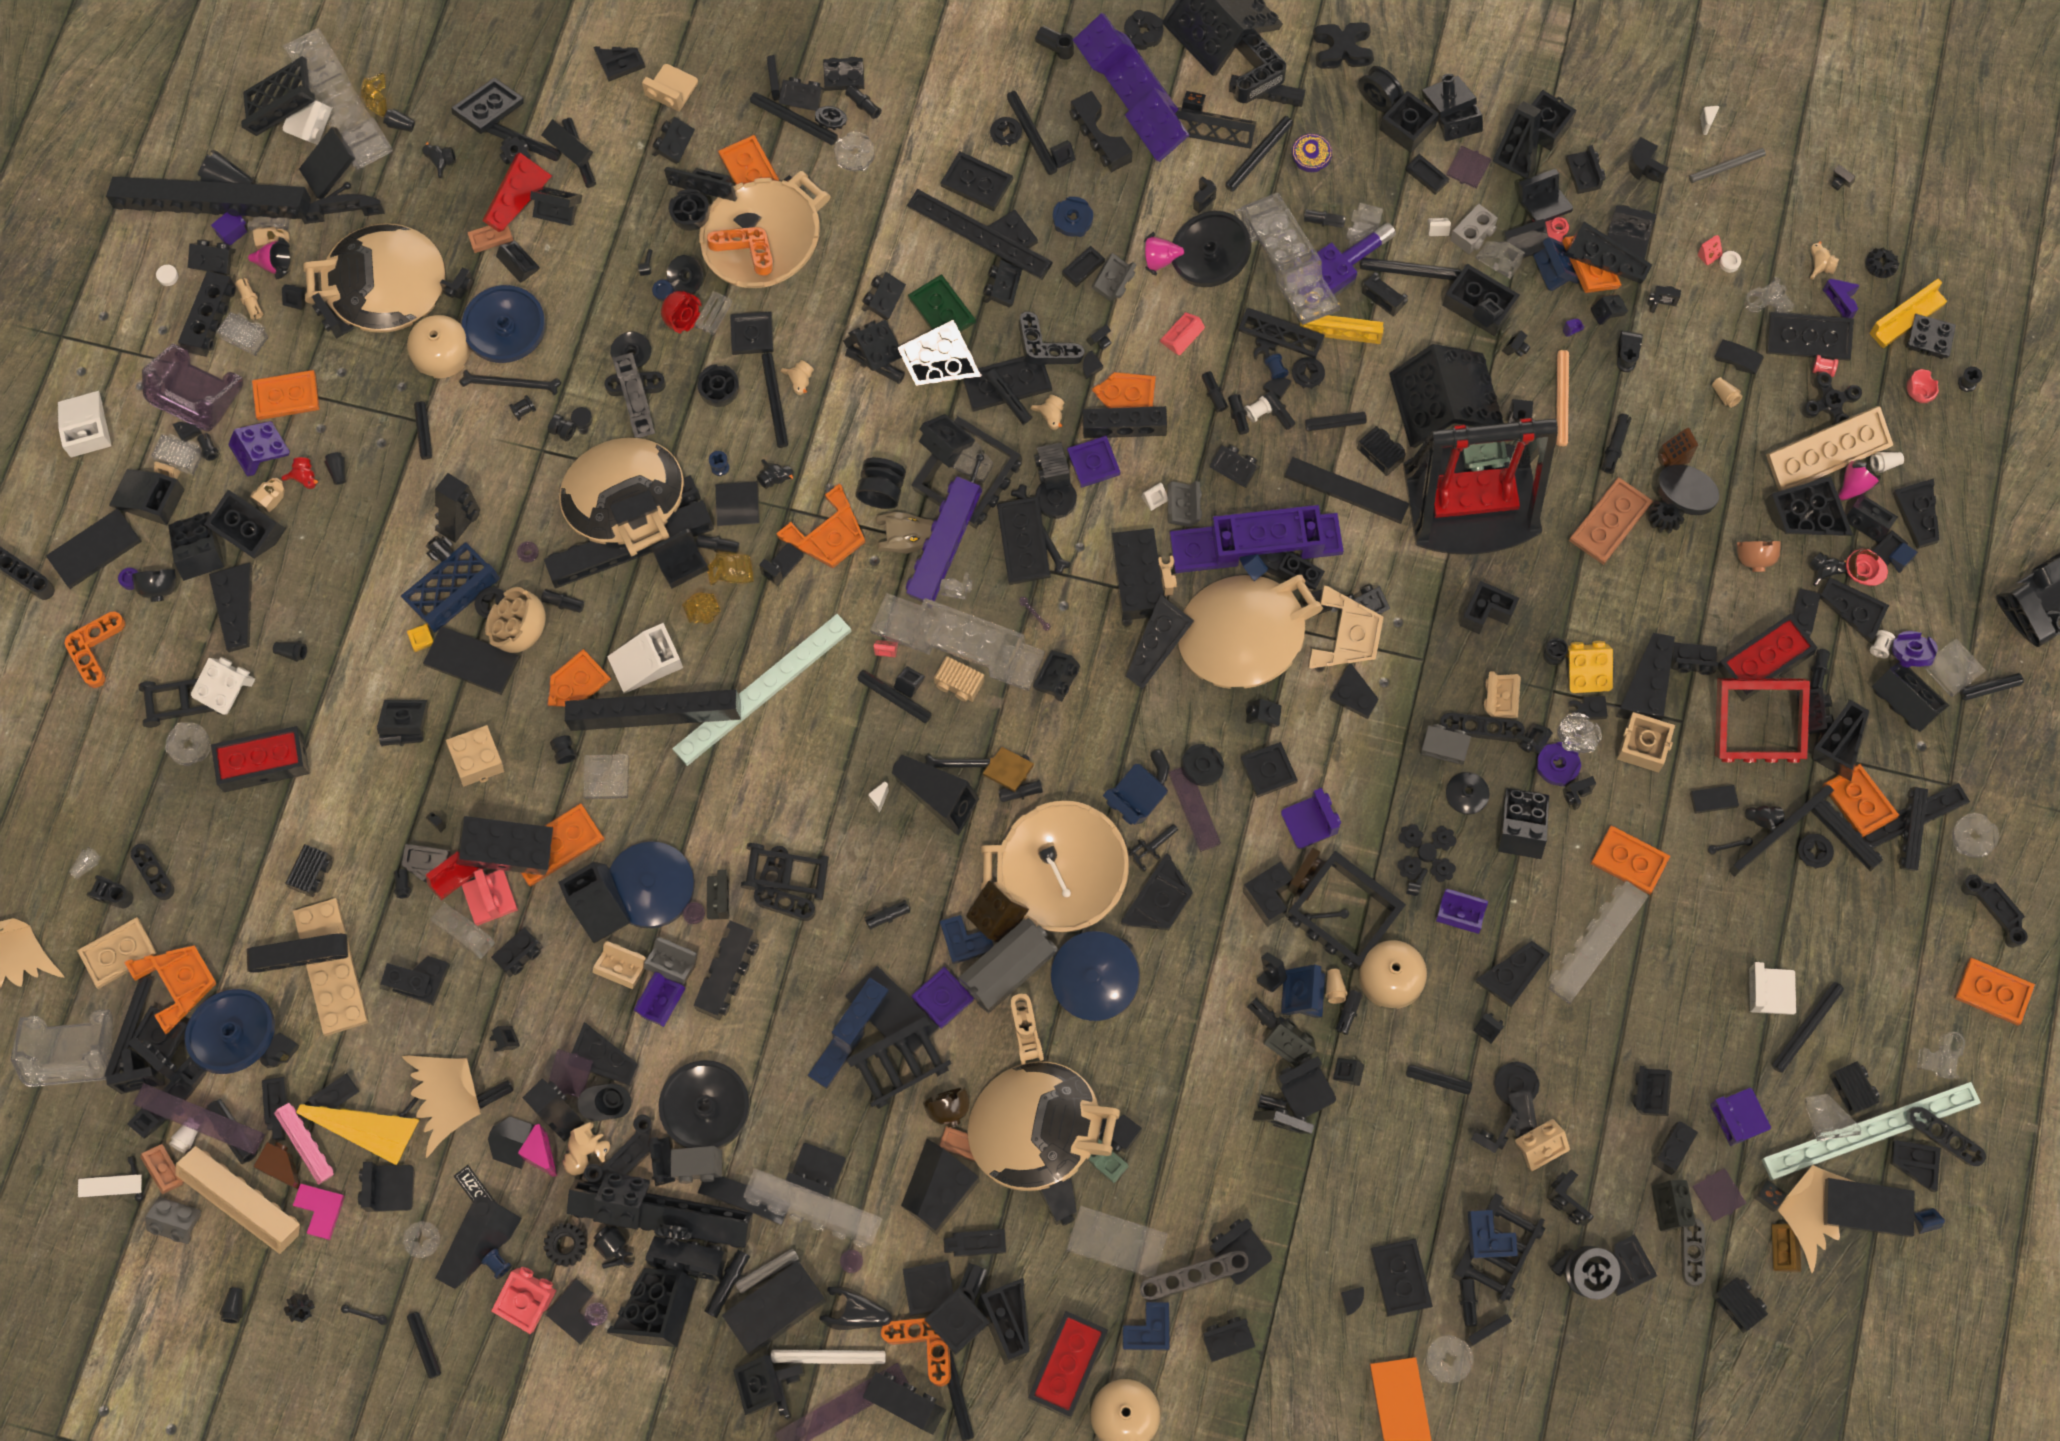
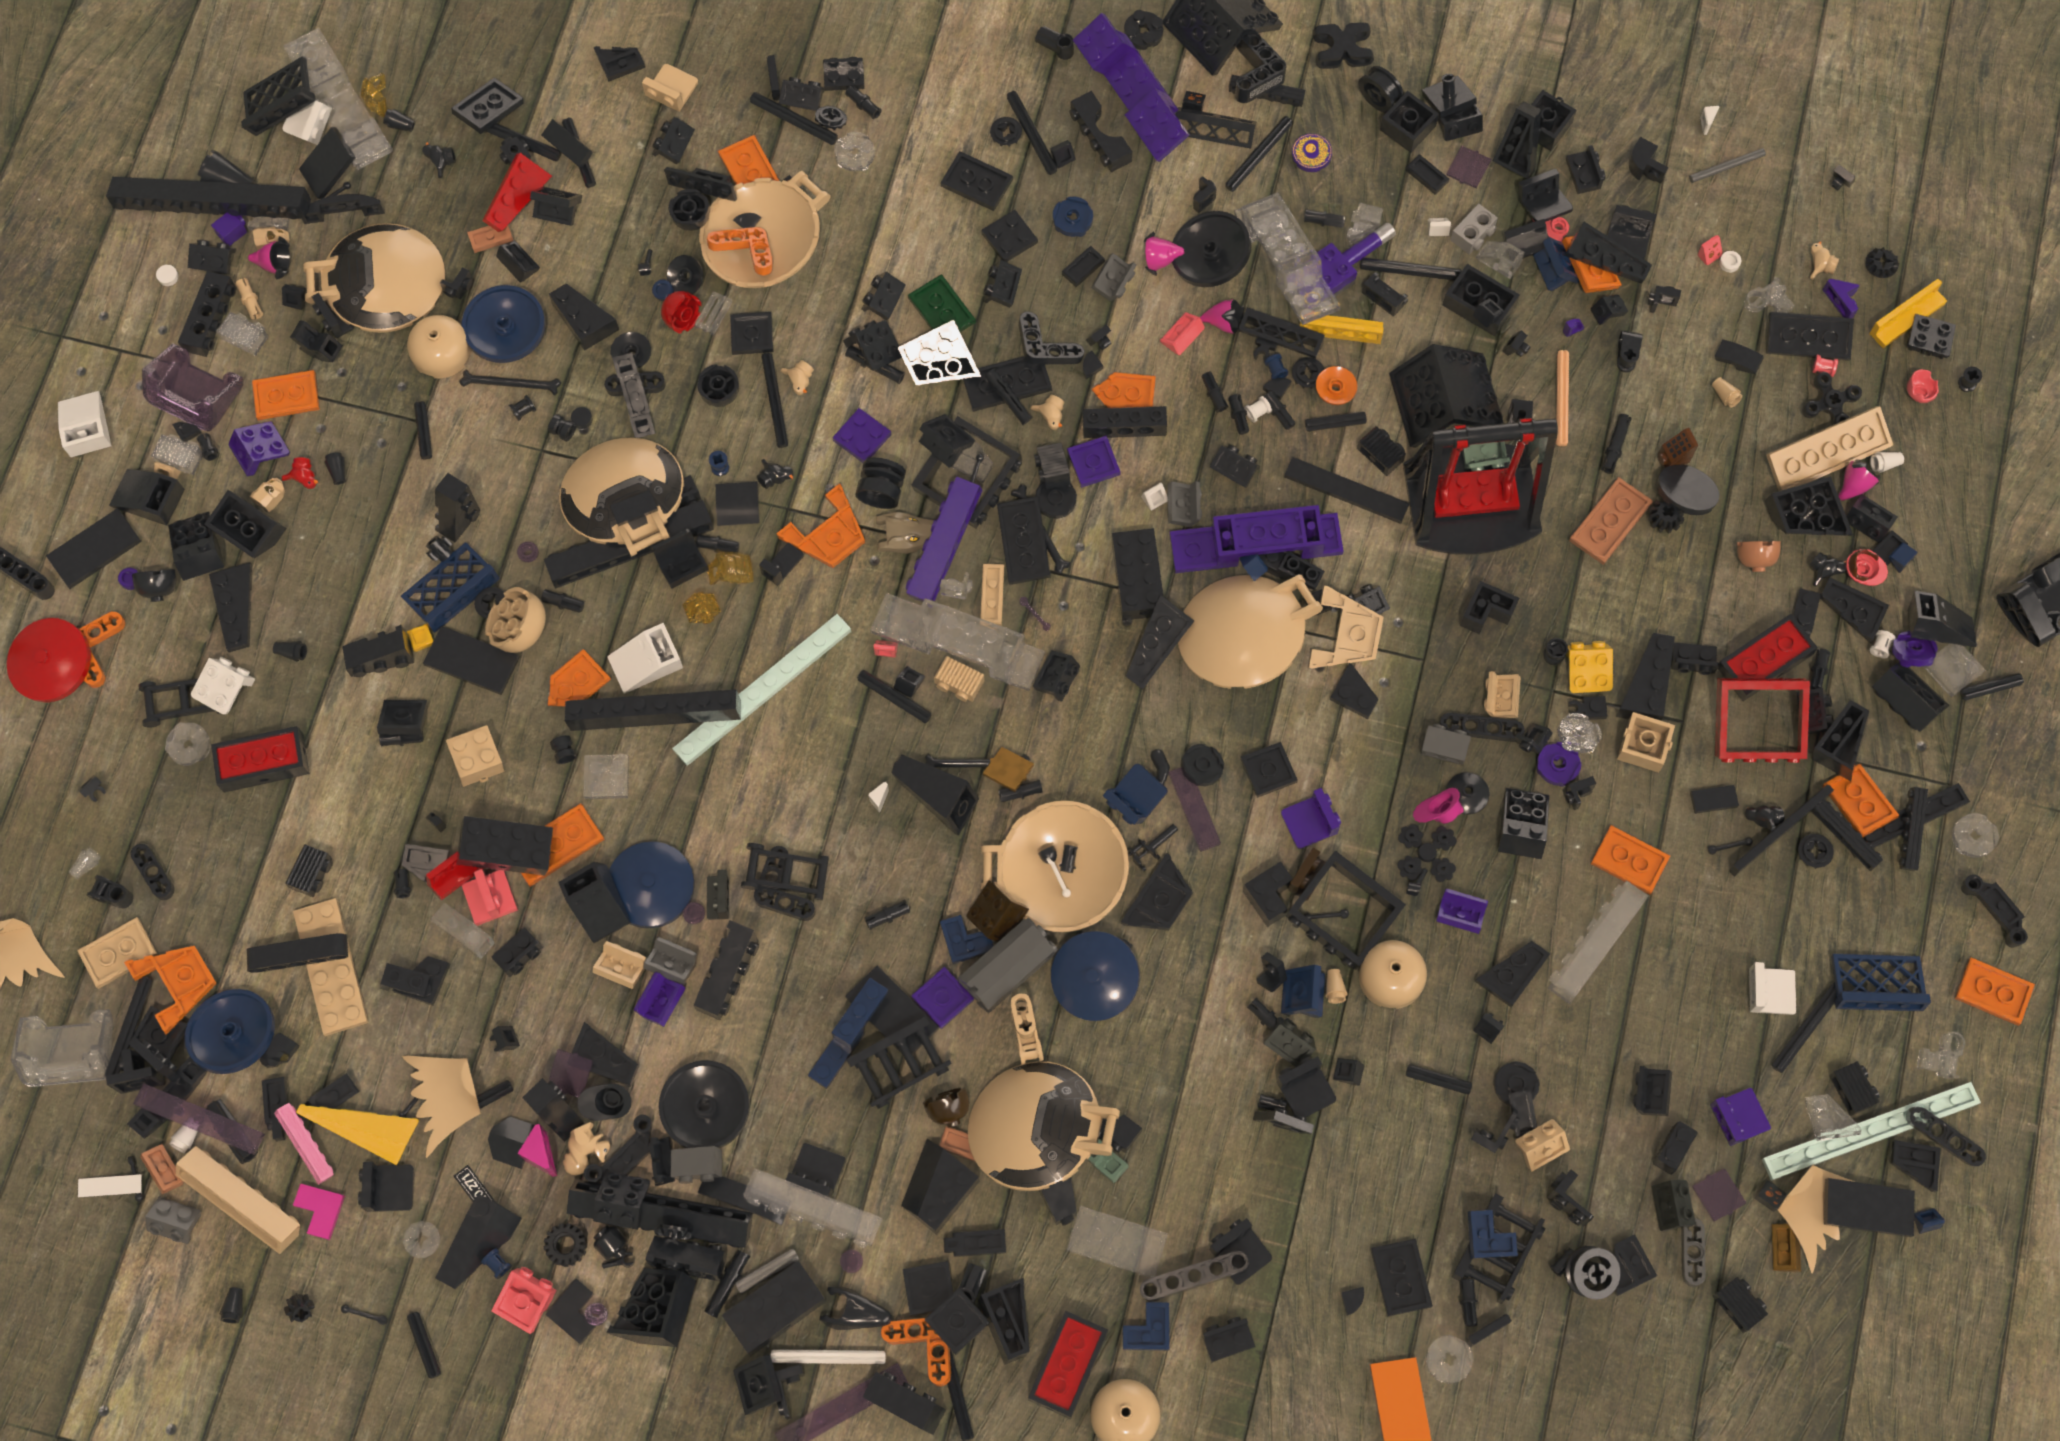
(48, 660): none -> red dish
(90, 786): none -> black tile
(278, 1164): reddish brown slope -> none
(316, 344): none -> black brick
(379, 653): none -> black wedge
(583, 317): none -> black wedge
(861, 435): none -> dark purple plate
(980, 234): black tile -> none
(992, 593): none -> tan tile
(1068, 859): none -> black pin
(1168, 580): tan plate -> none
(1224, 316): none -> hat
(1263, 712): black bracket -> none
(1336, 377): none -> orange dish
(1349, 1012): black axle -> none
(1441, 807): none -> dark pink piece
(1879, 1000): none -> dark blue fence
(1919, 512): black wing -> none
(1939, 620): none -> black slope

